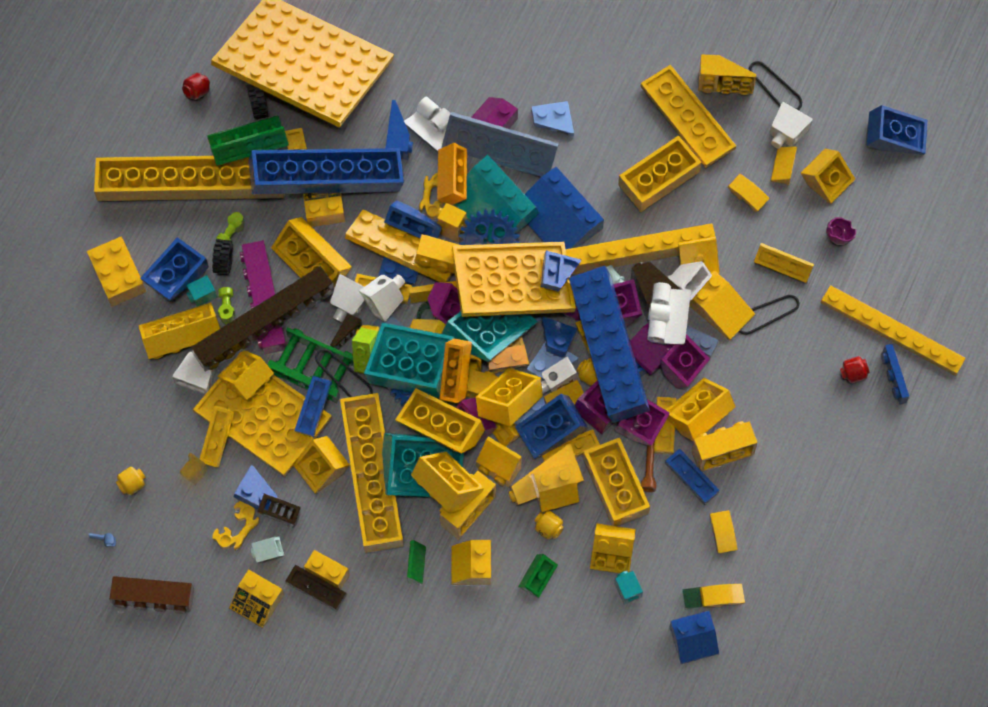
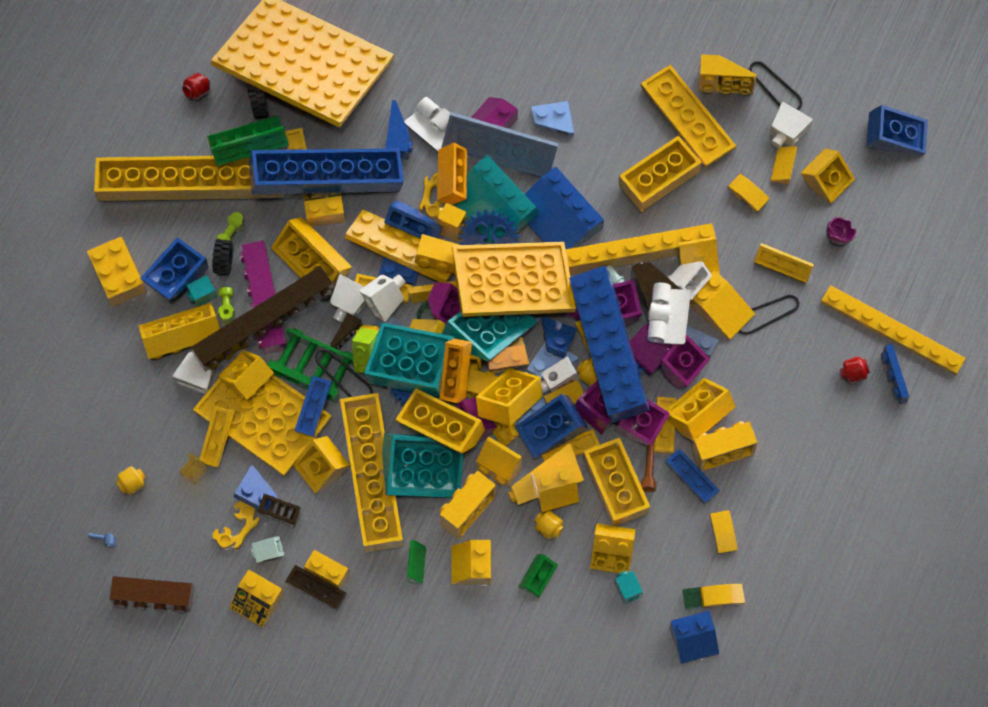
(446, 481): yellow slope -> none
(557, 270): wing -> none

